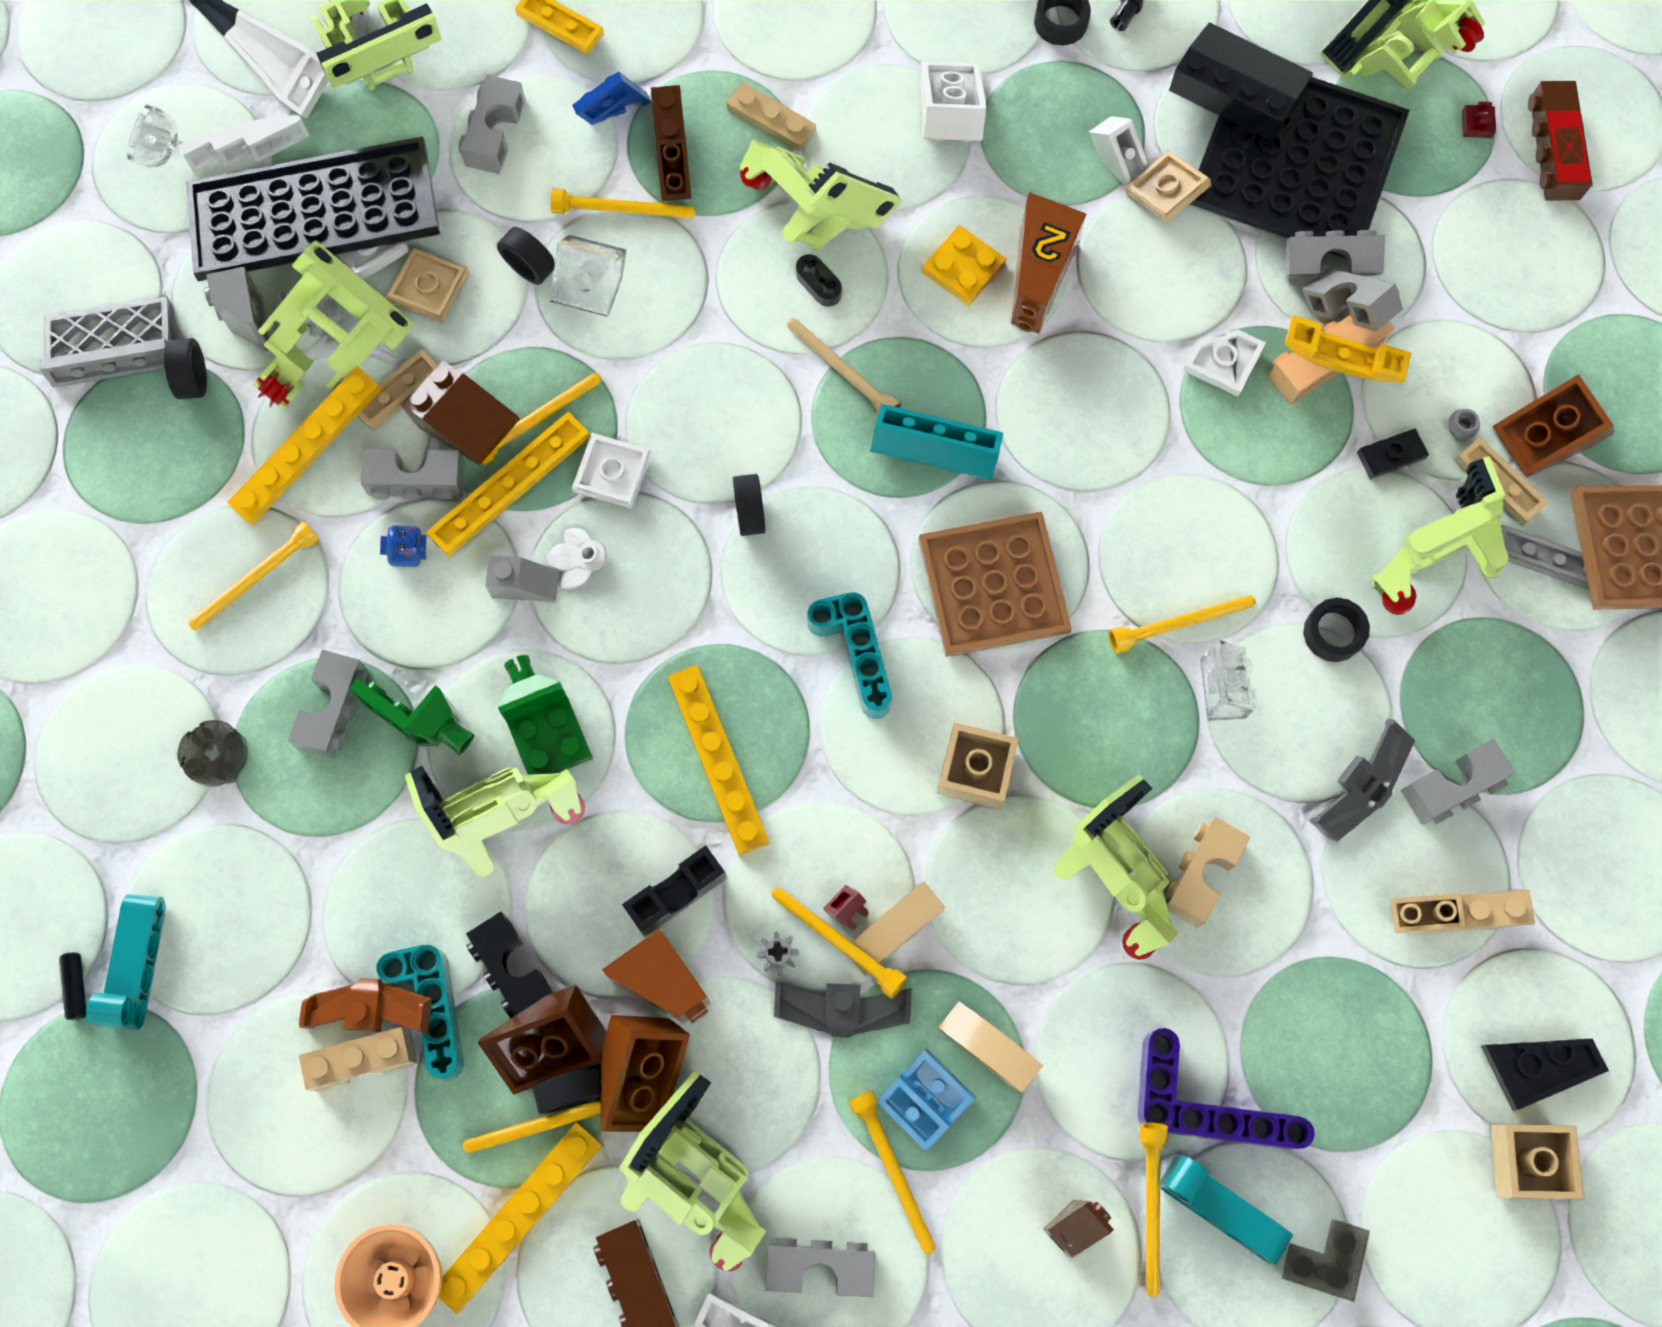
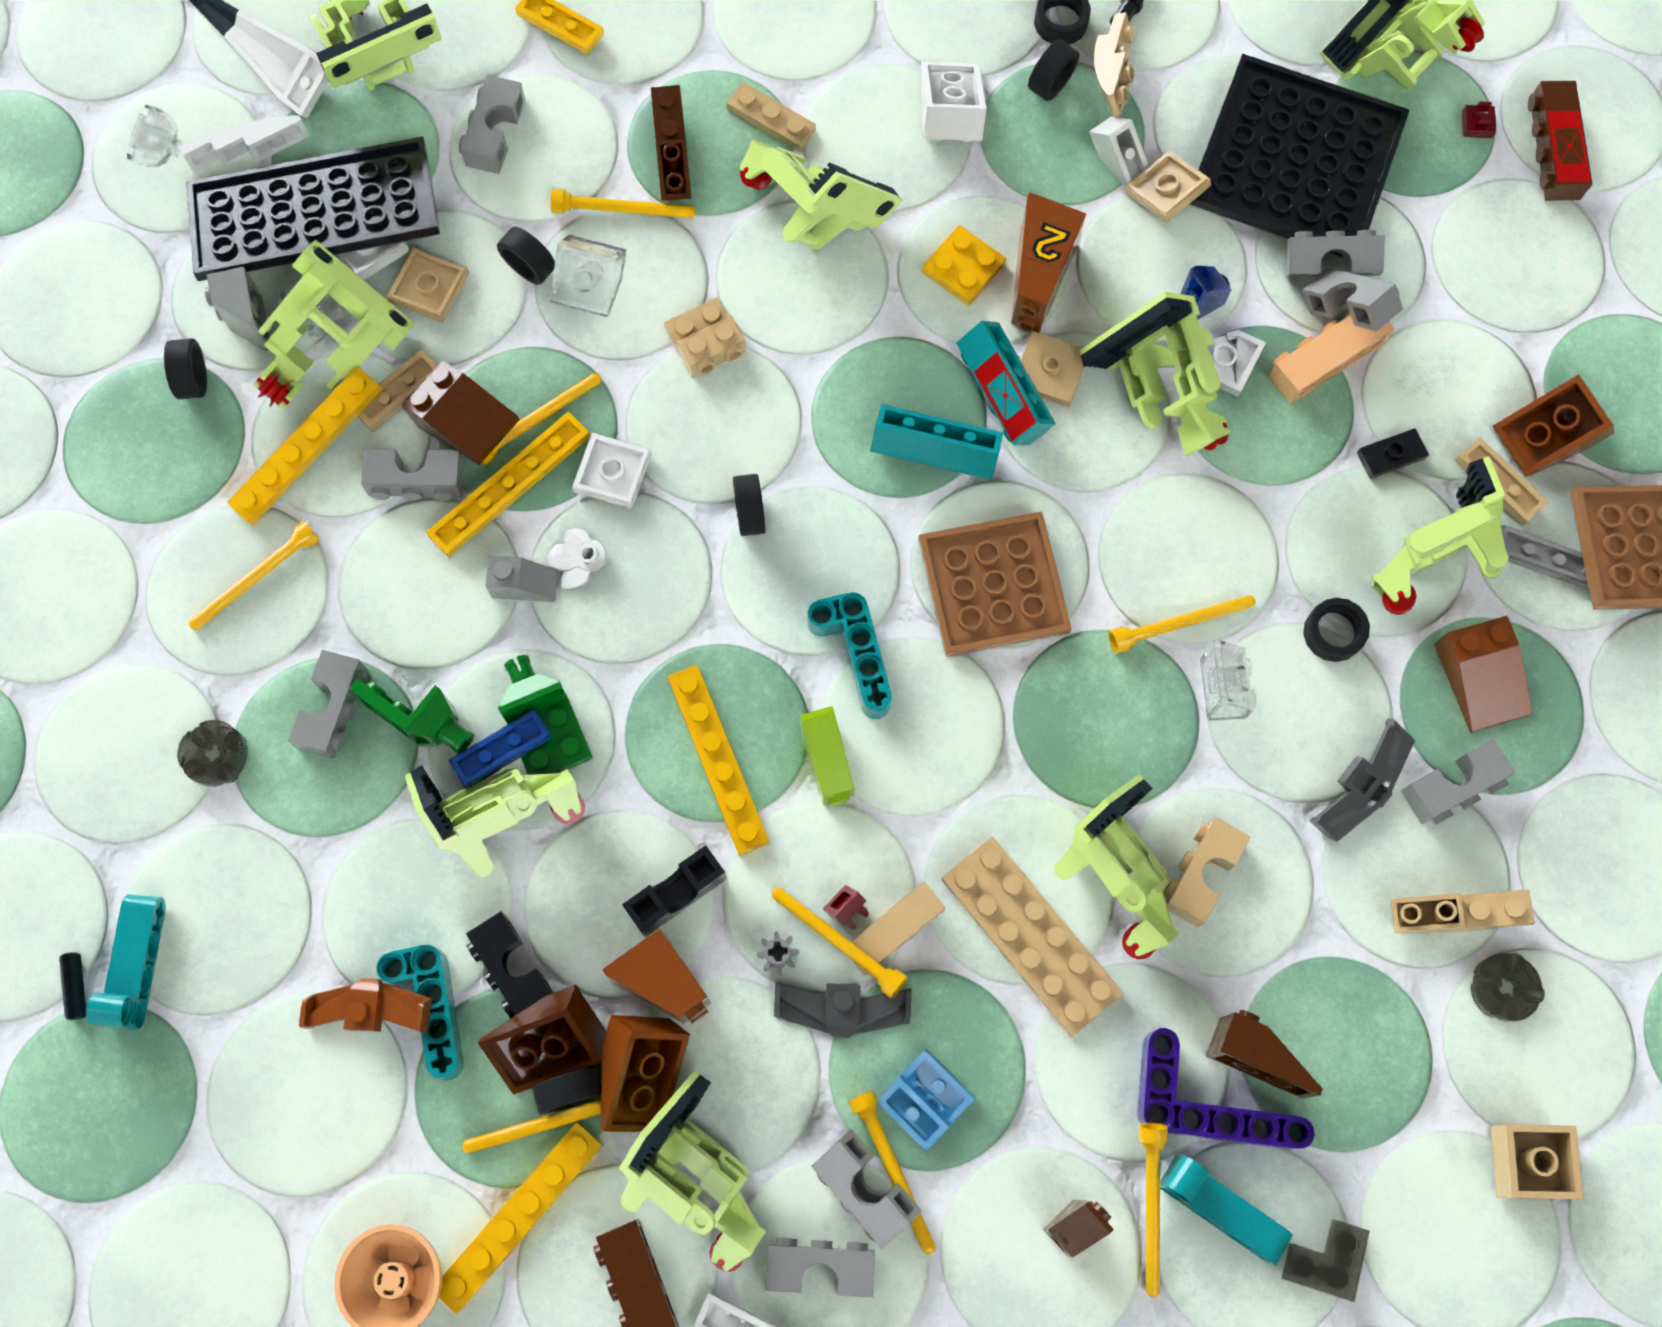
(107, 360): light grey fence -> none
(356, 1058): tan arch -> none
(404, 546): blue head -> none
(500, 749): none -> blue tile
(609, 99): blue wing -> none
(706, 337): none -> tan plate
(823, 276): black beam -> none
(827, 756): none -> lime slope
(842, 367): tan piece -> none
(879, 1213): none -> light grey arch
(977, 766): tan brick -> none
(990, 1047): tan slope -> none
(1005, 383): none -> teal brick
(1032, 936): none -> tan plate
(1053, 70): none -> black tyre
(1053, 367): none -> tan plate
(1112, 63): none -> slope
(1196, 380): none -> yellowish green container
(1207, 287): none -> clear blue slope
(1240, 81): black slope -> none
(1258, 1052): none -> reddish brown slope
(1345, 355): yellow slope -> none
(1469, 418): light grey plate -> none
(1486, 673): none -> slope
(1524, 978): none -> clear smoke plate
(1541, 1069): black wing -> none

